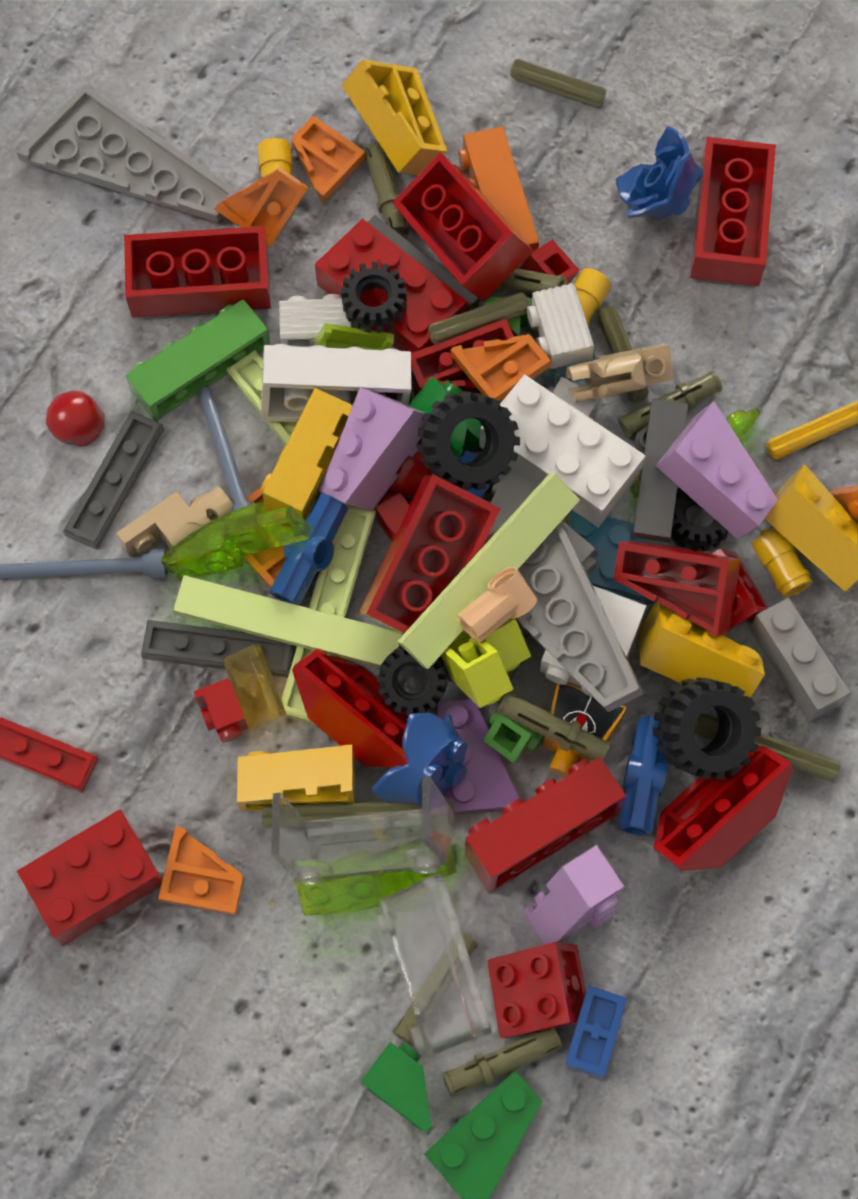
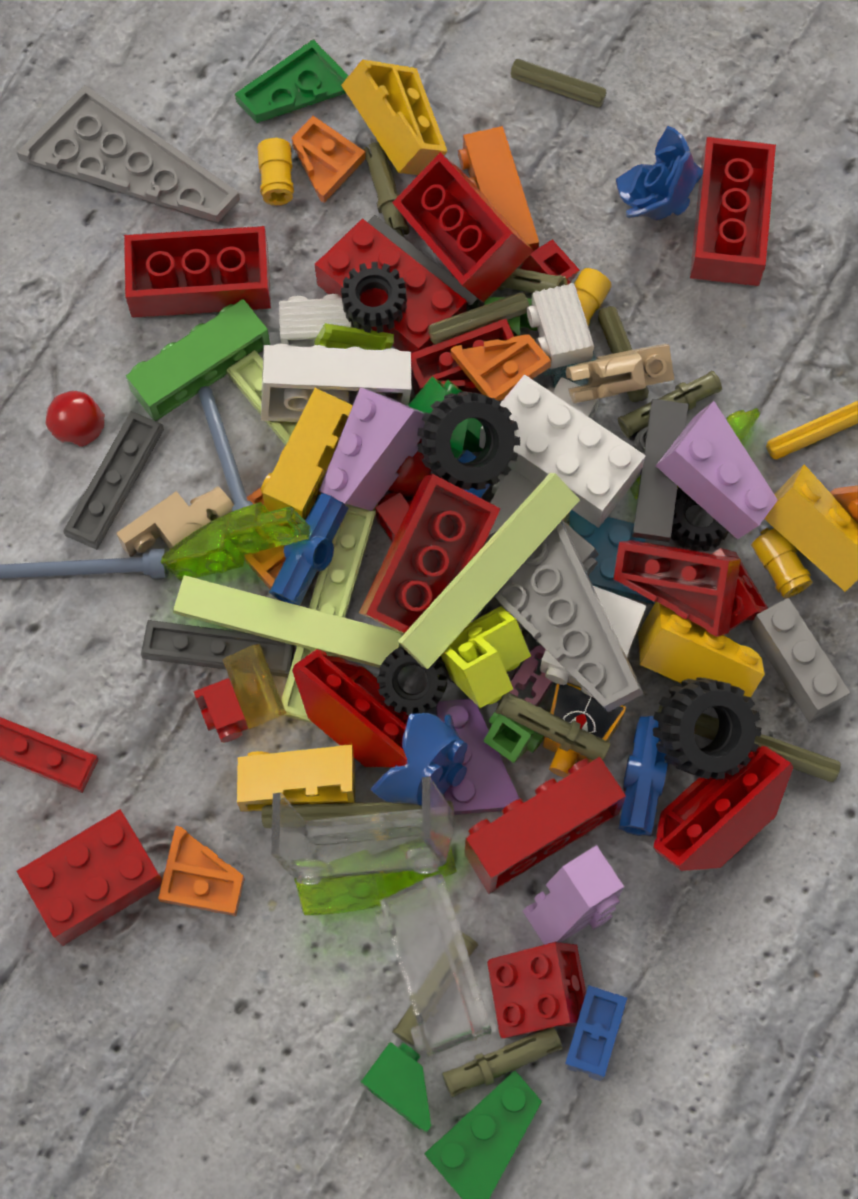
(264, 203): orange wing -> none
(292, 84): none -> green wing
(505, 599): light nougat piece -> none
(527, 673): none -> bright pink beam

